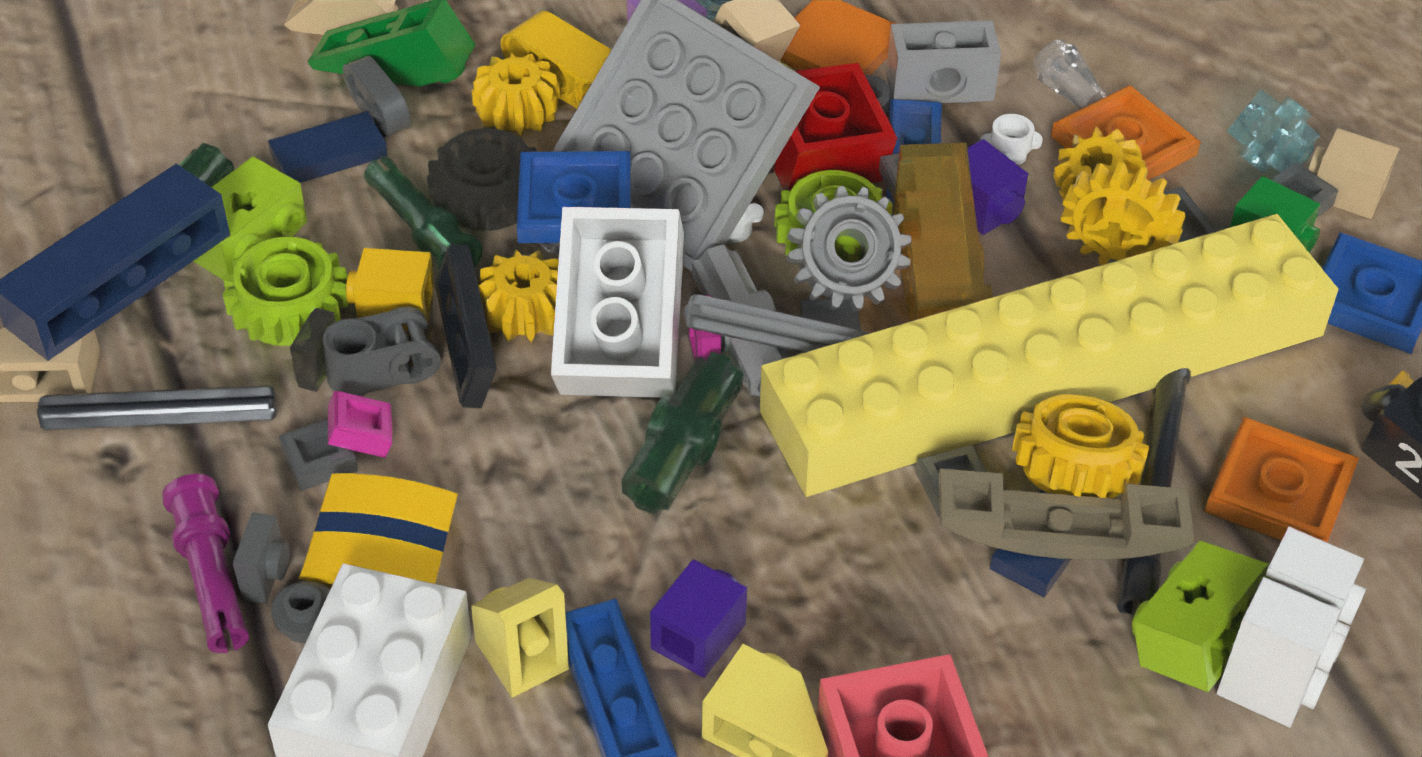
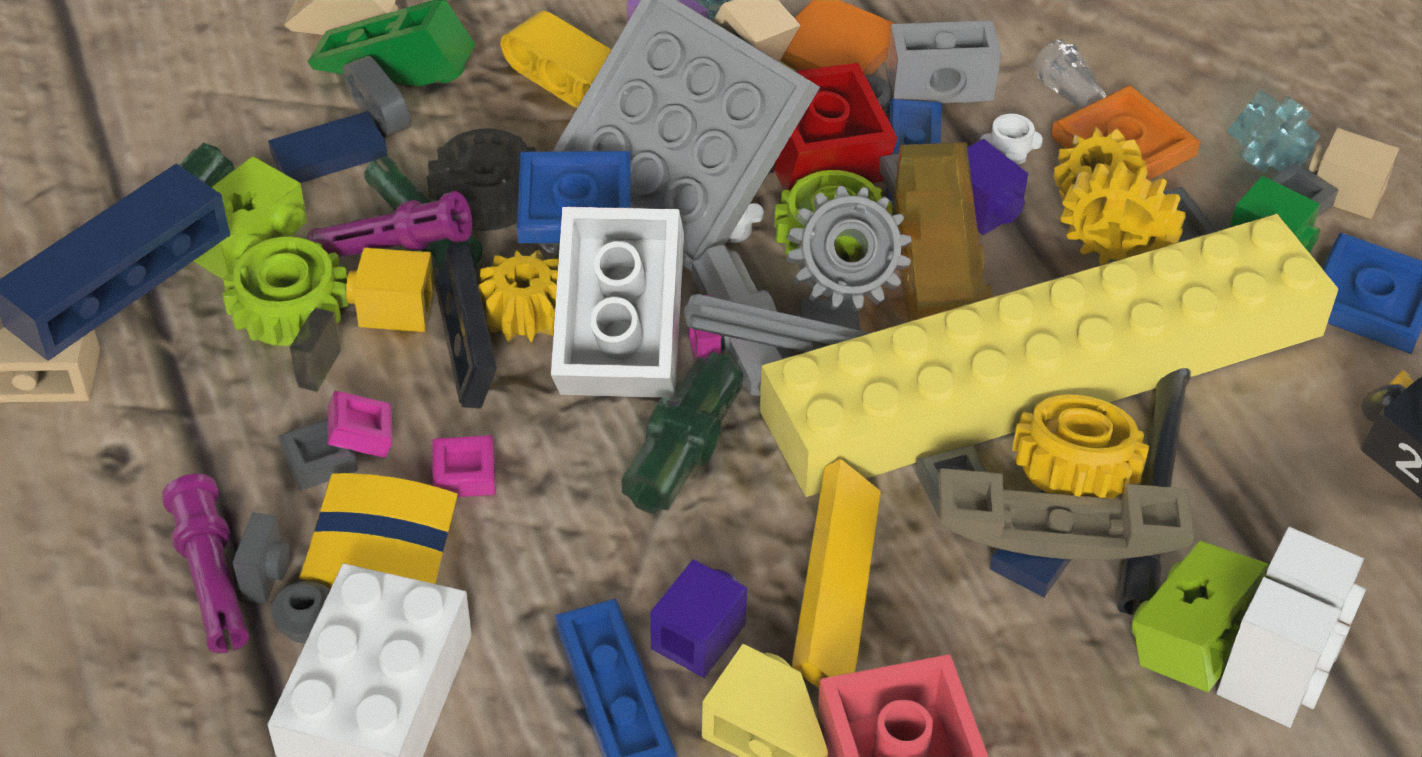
(157, 407): axle -> none
(375, 351): dark grey piece -> none
(411, 225): none -> magenta pin
(464, 465): none -> dark pink tile
(516, 93): yellow gear -> none
(523, 633): light yellow slope -> none
(837, 575): none -> yellow tile
(1281, 482): orange tile -> none

